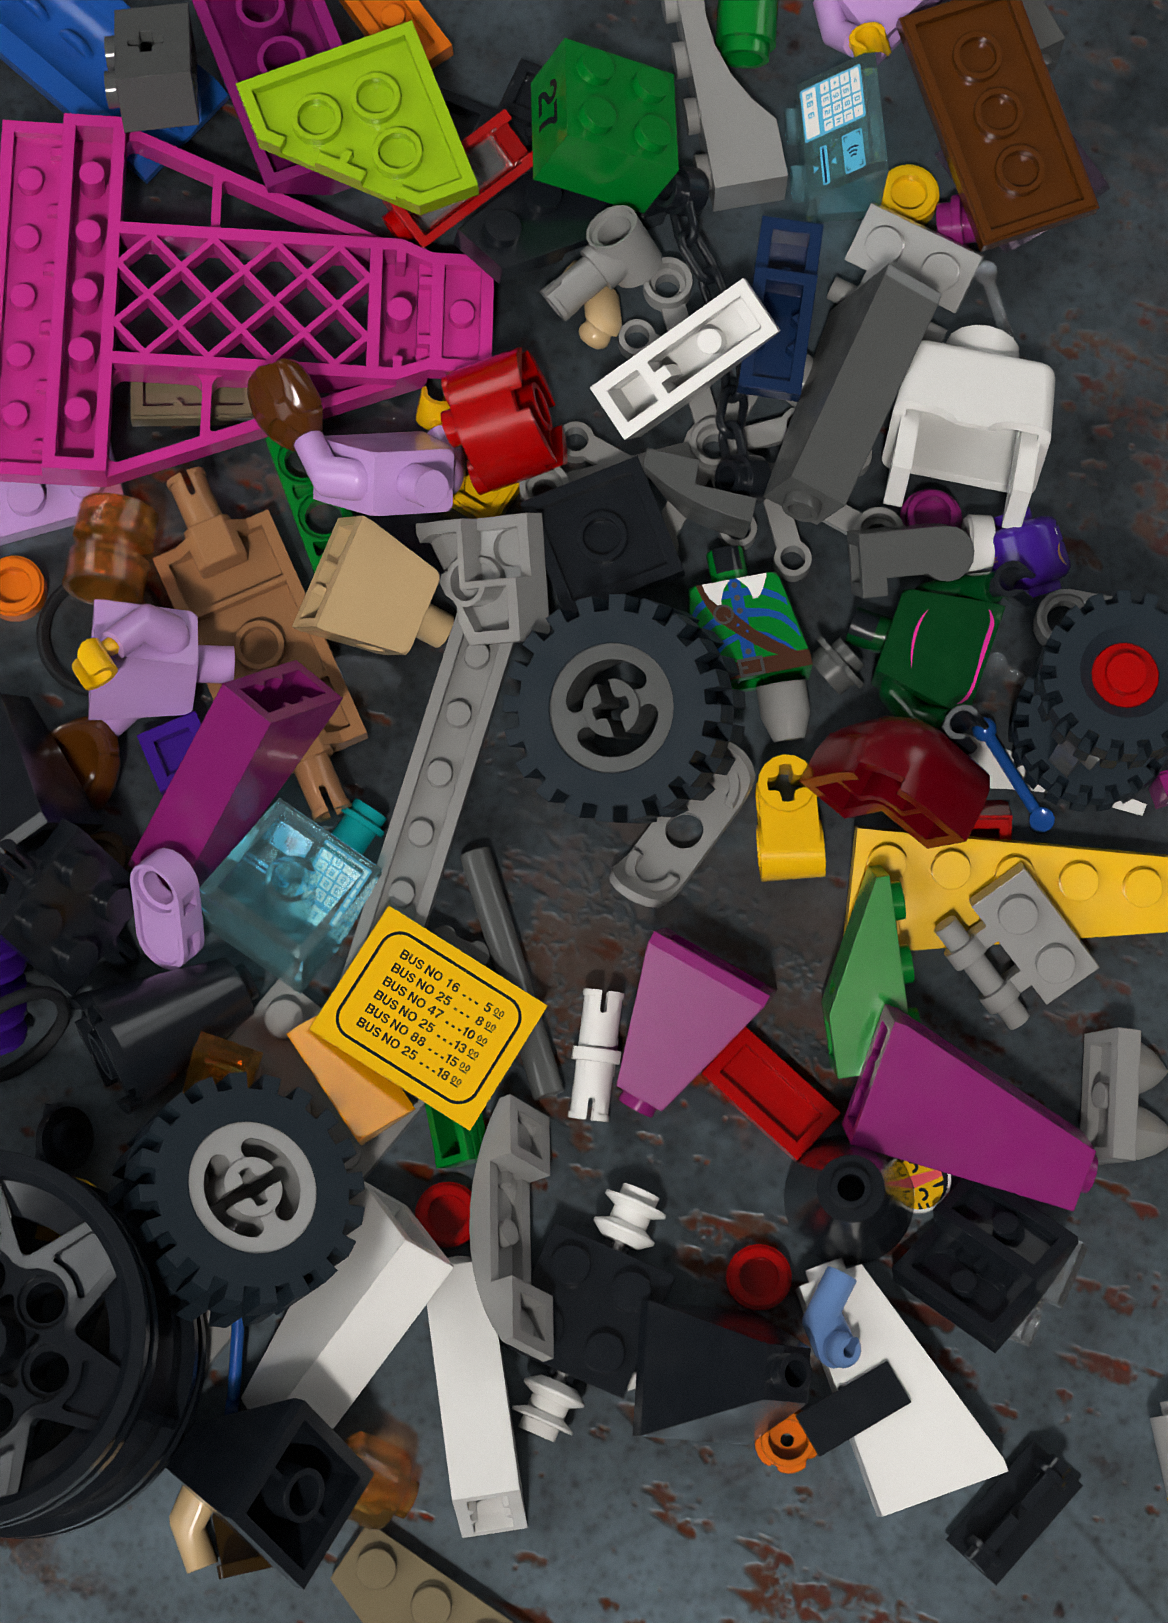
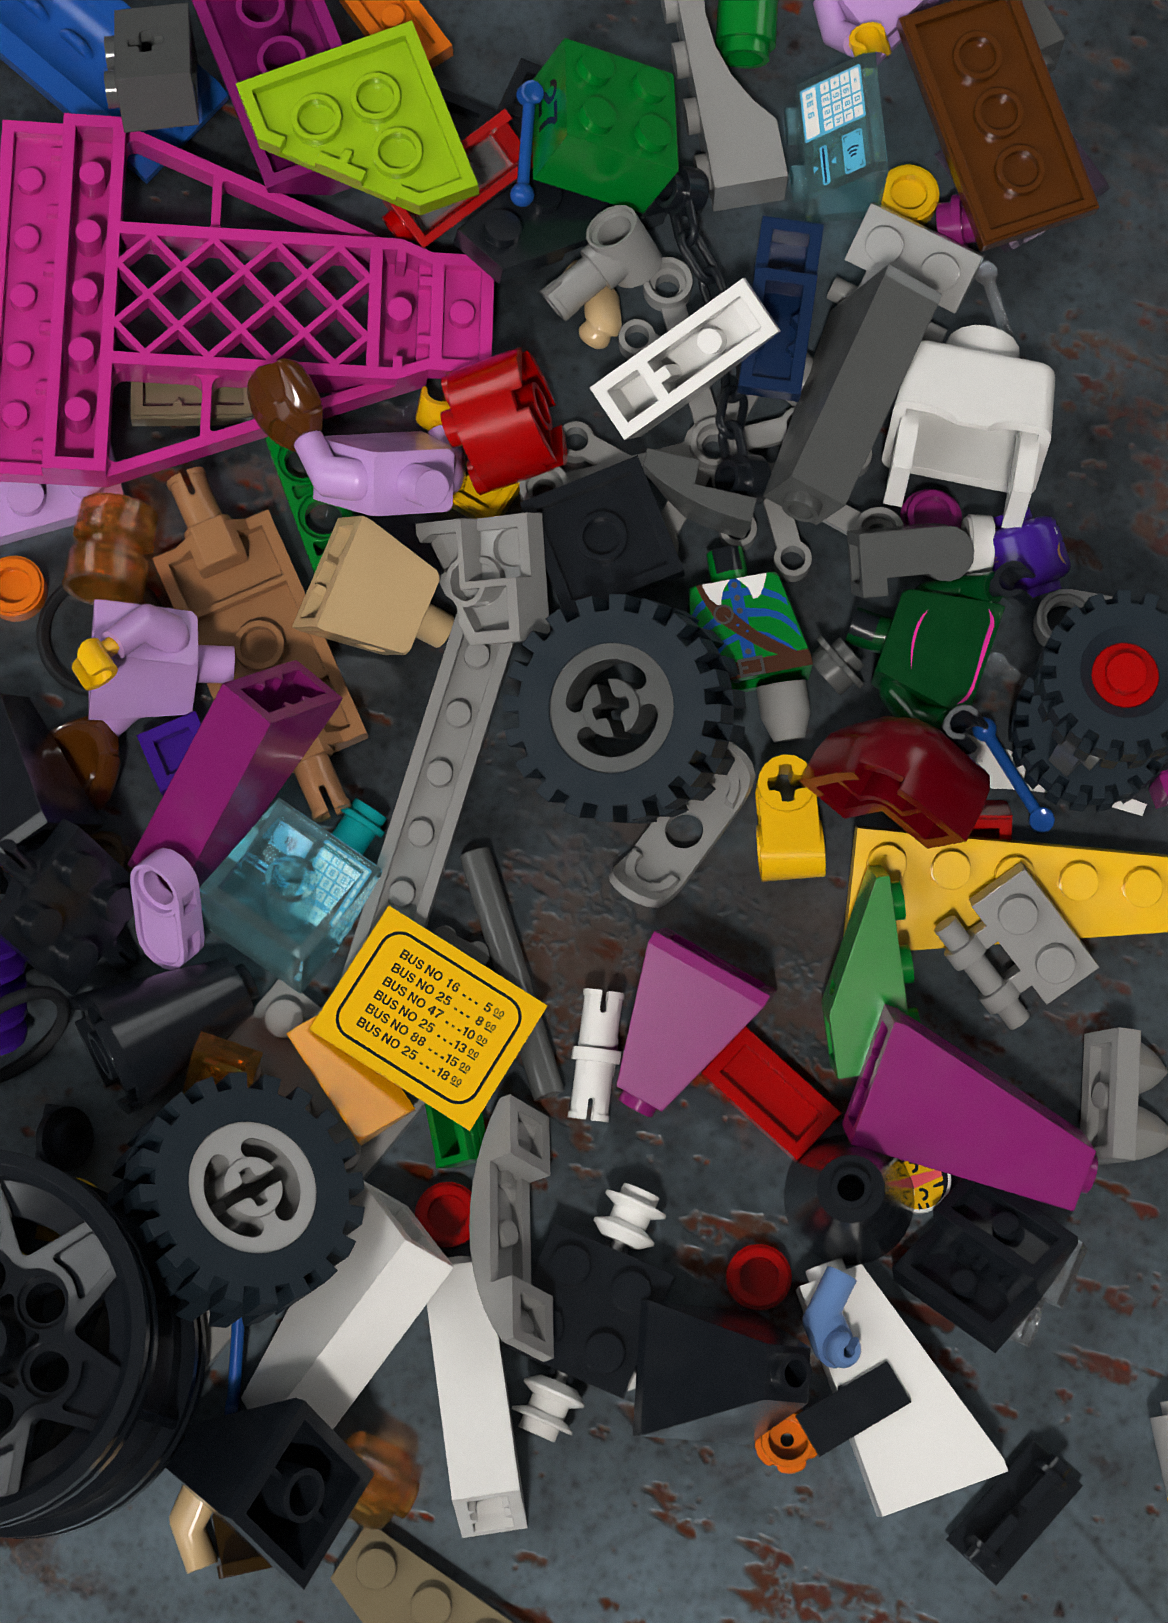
(528, 95): none -> blue hinge

